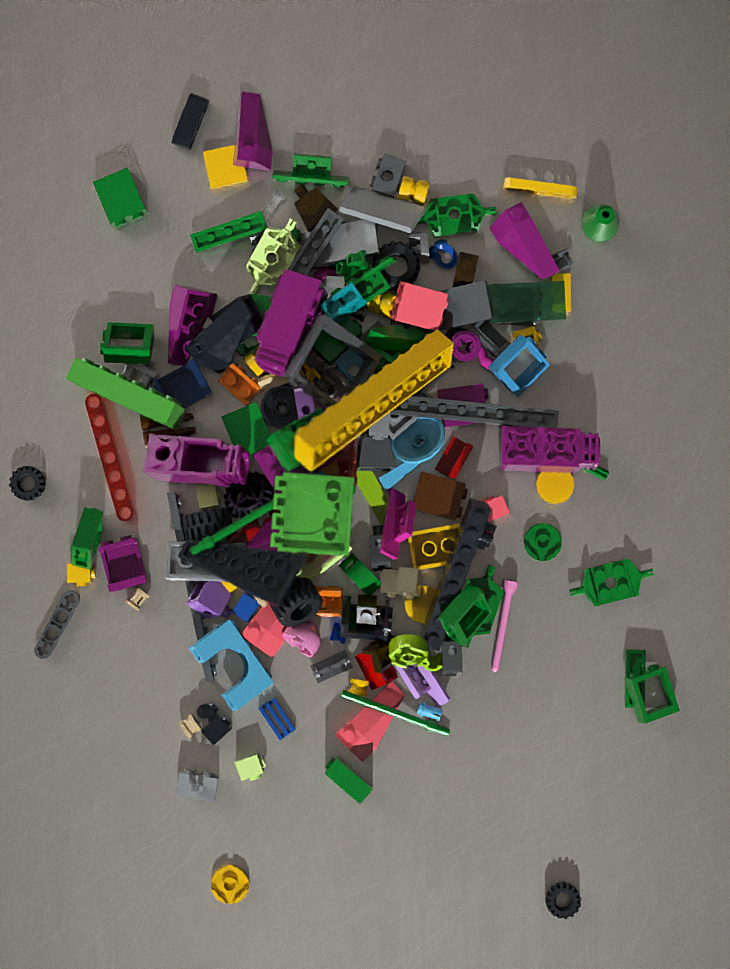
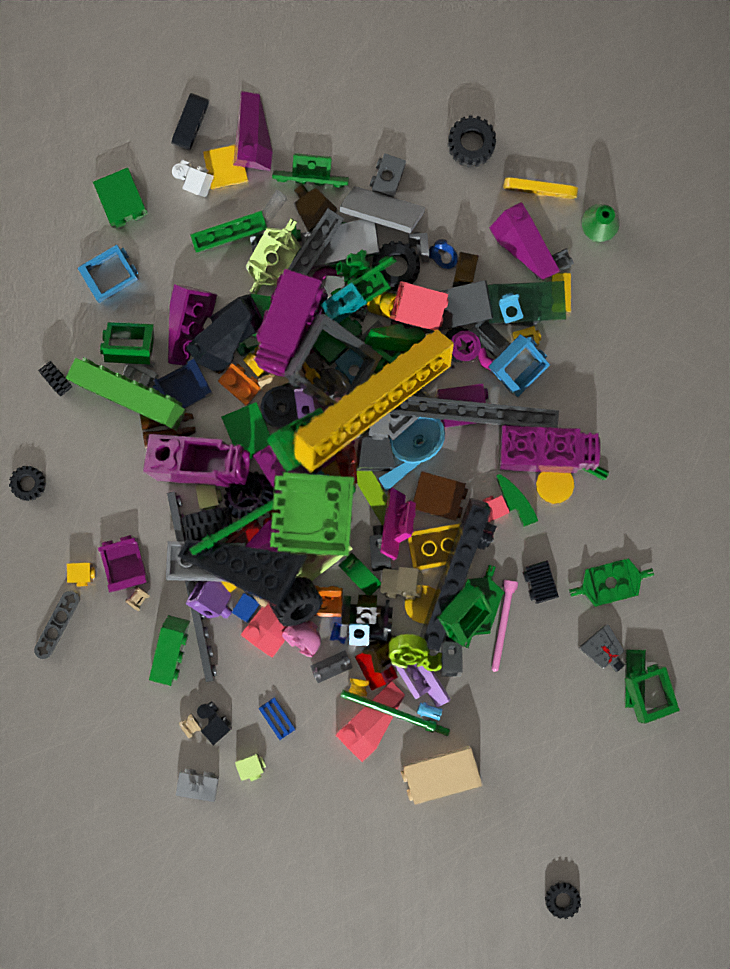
(55, 378): none -> black tyre
(85, 268): none -> dark azure window
(87, 538): green window -> none
(104, 450): clear red beam -> none
(169, 650): none -> green wedge
(196, 180): none -> white brick
(230, 884): yellow tile -> none
(254, 676): medium azure arch -> none
(348, 779): green brick -> none
(353, 640): none -> bracket
(413, 190): yellow wheel -> none
(441, 775): none -> tan slope
(454, 458): red panel -> none
(470, 216): green plate -> none
(477, 126): none -> black tyre
(507, 301): none -> medium azure bracket
(516, 500): none -> green slope
(541, 582): none -> black brick
(542, 542): green tile -> none
(604, 648): none -> dark grey torso

